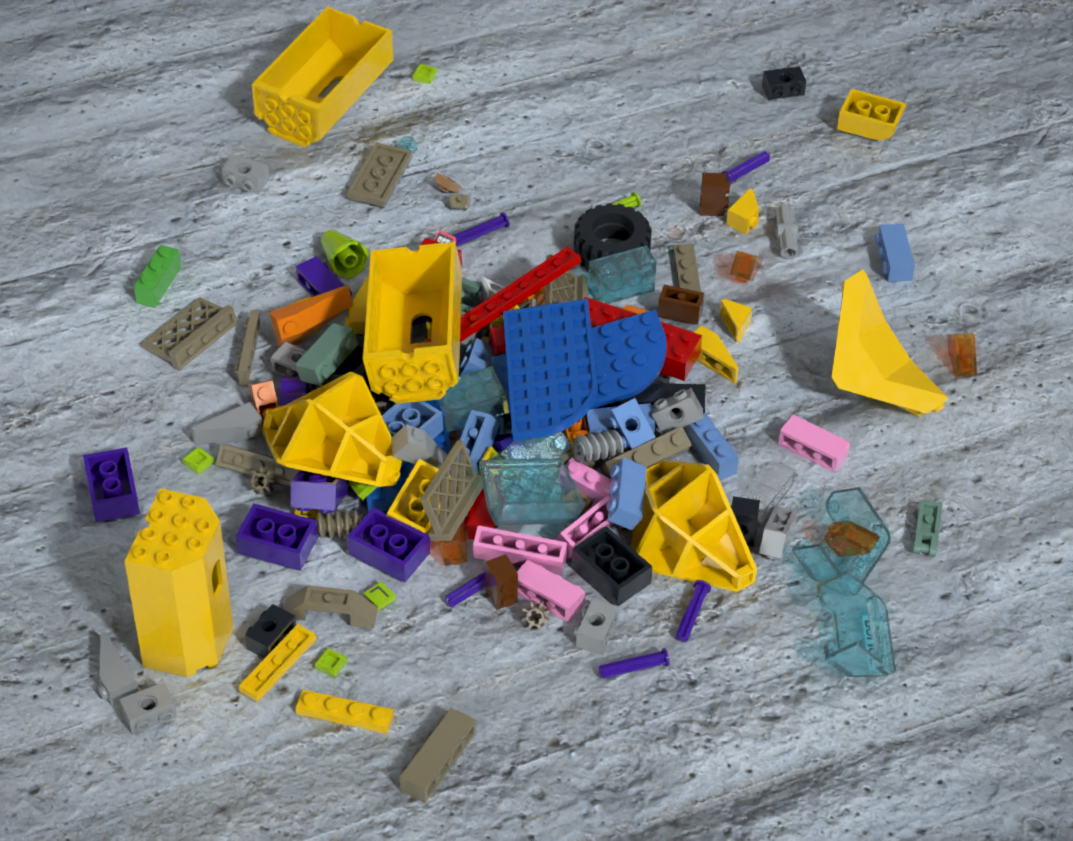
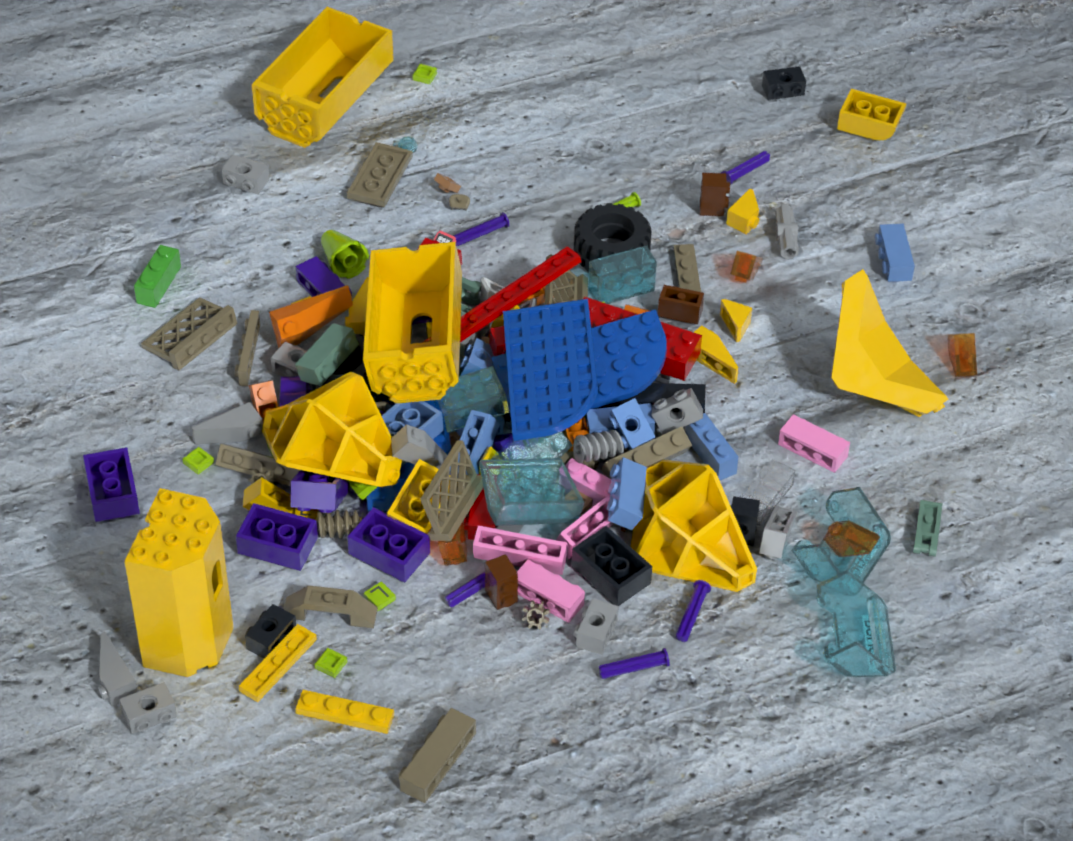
(268, 495): none -> yellow slope

